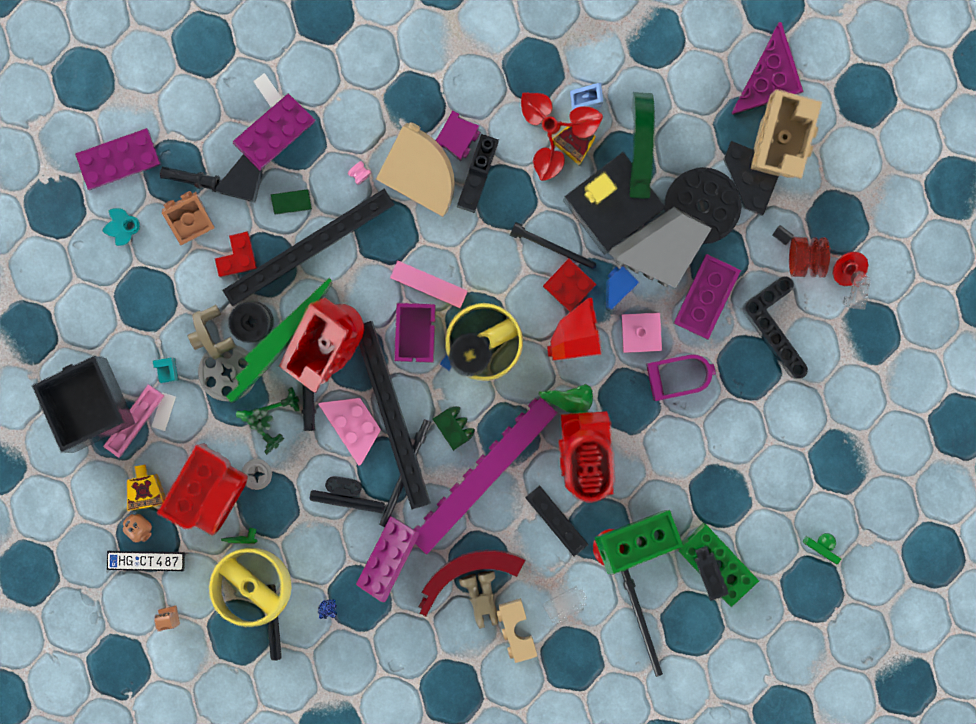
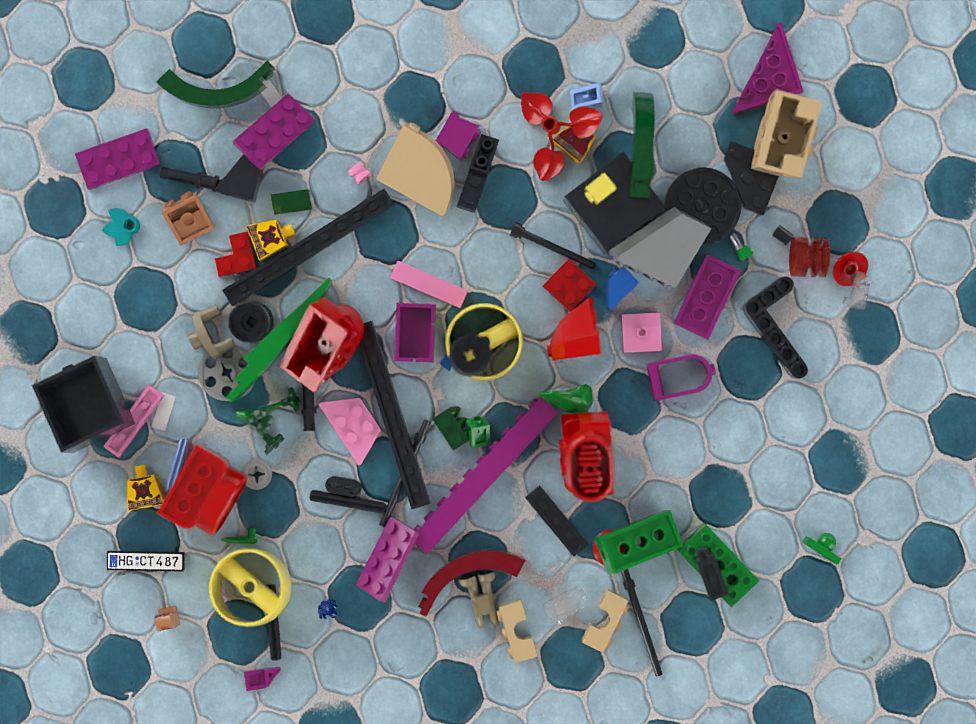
(137, 528): nougat head -> none
(166, 369): teal panel -> none
(178, 462): none -> light blue axle
(217, 98): none -> dark green arch
(260, 678): none -> magenta slope
(269, 237): none -> torso
(478, 431): none -> green bracket
(600, 636): none -> tan arch
(742, 252): none -> green piece

